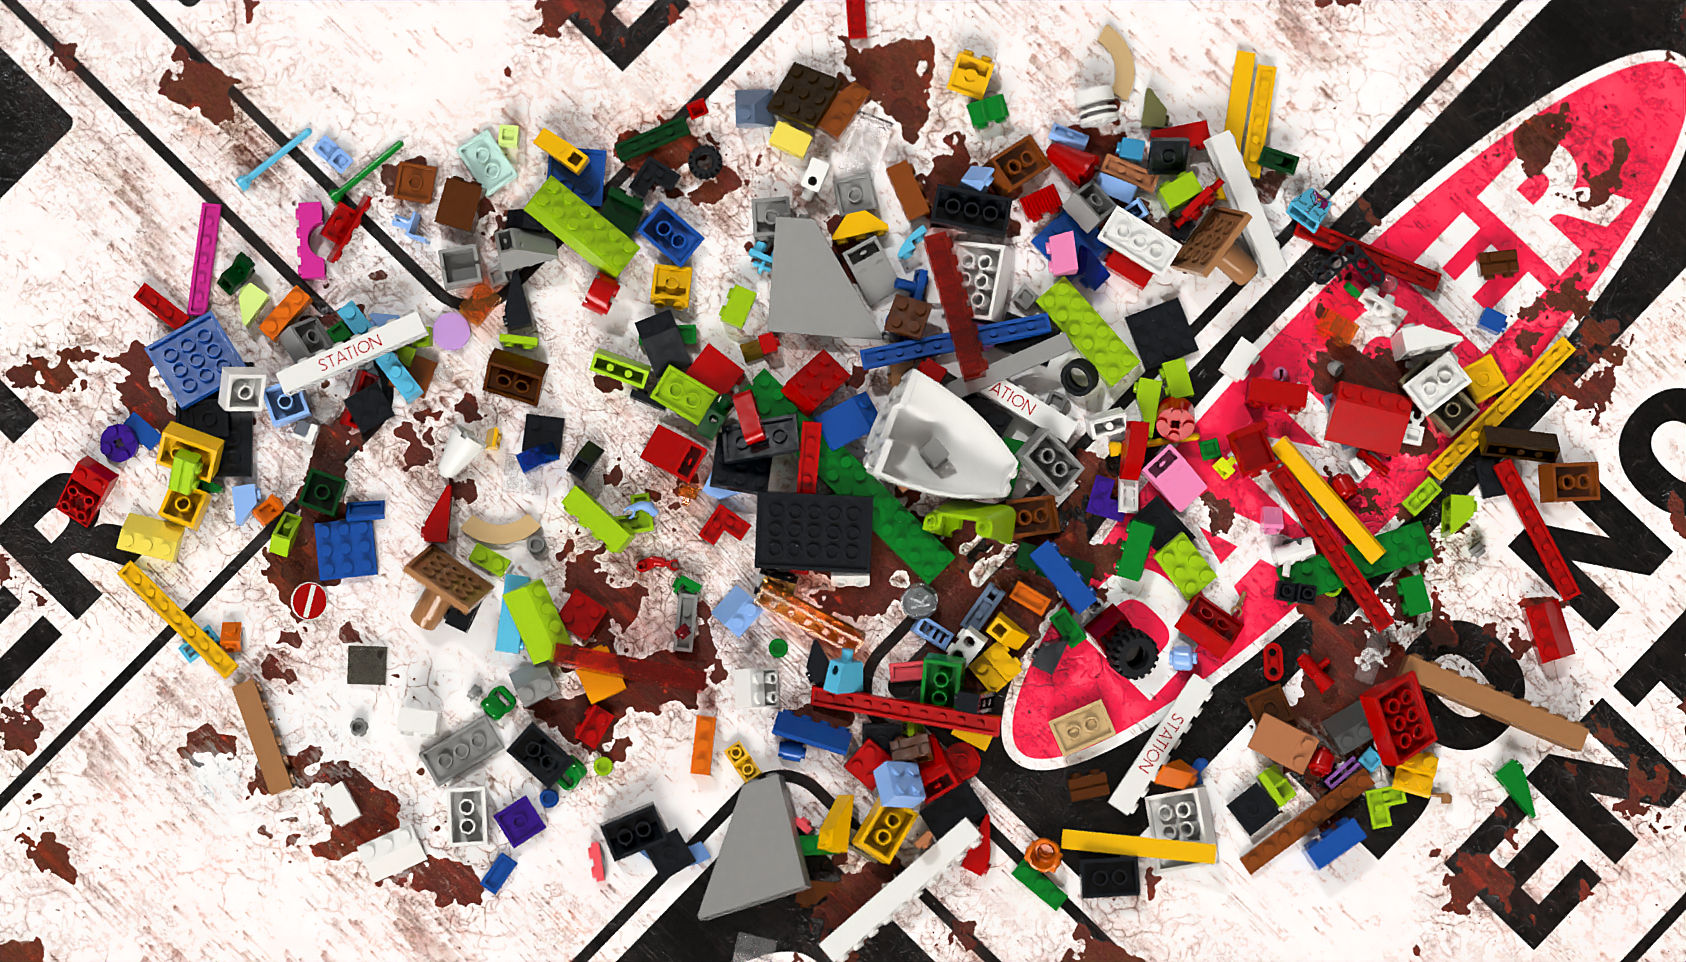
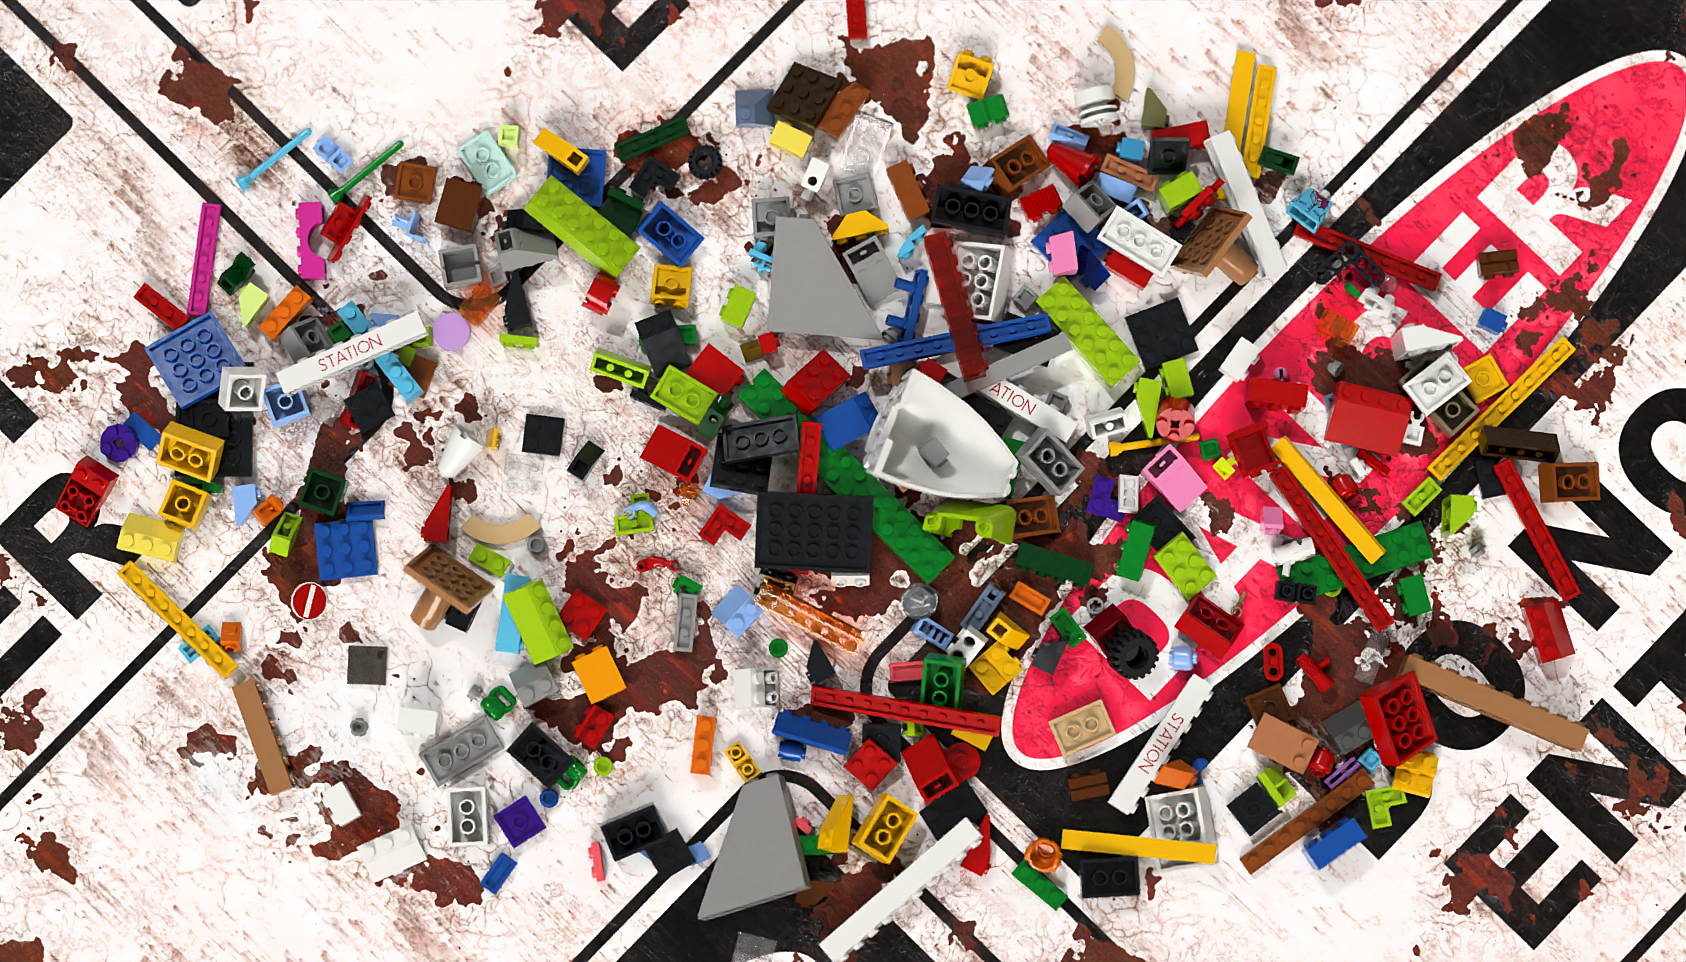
(185, 472): lime brick -> none
(306, 432): white panel -> none
(515, 376): reddish brown slope -> none
(537, 457): clear blue slope -> none
(597, 519): lime brick -> none
(628, 668): clear red brick -> none
(683, 631): dark red plate -> none
(697, 108): red slope -> none
(749, 417): red beam -> none
(844, 674): medium azure torso -> none
(899, 784): light blue brick -> none
(908, 317): reddish brown plate -> none
(912, 749): reddish brown brick -> none
(924, 841): nougat plate -> none
(975, 700): black brick -> none
(1062, 576): blue brick -> none
(1070, 385): black tyre -> none
(1133, 450): red slope -> none
(1446, 798): medium nougat hand -> none
(1515, 783): green slope -> none

